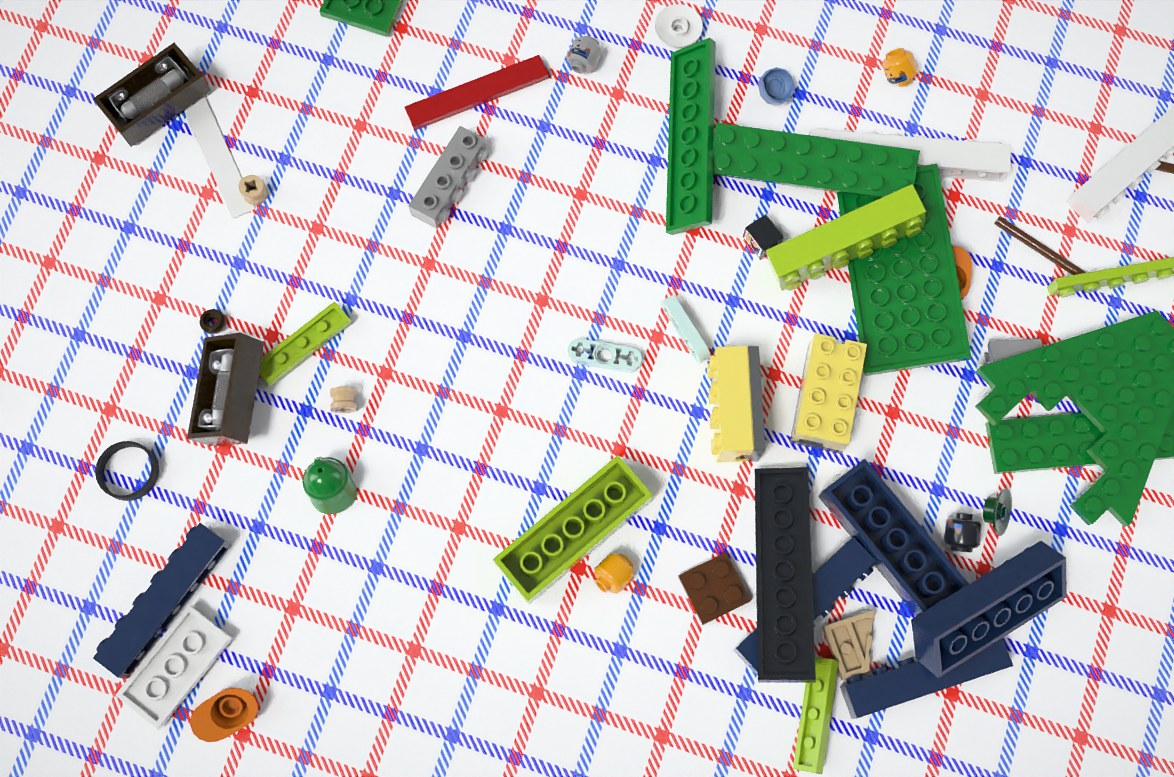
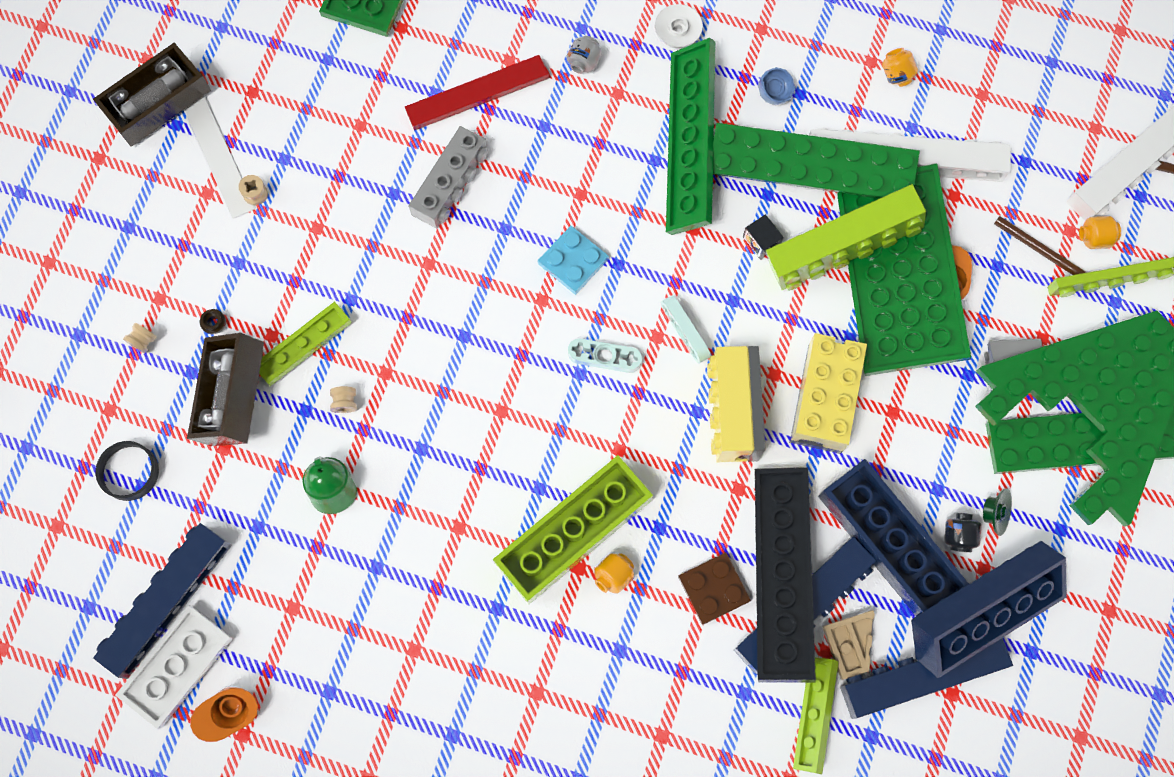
(139, 338): none -> tan wheel
(573, 260): none -> medium azure plate
(1100, 232): none -> light orange head

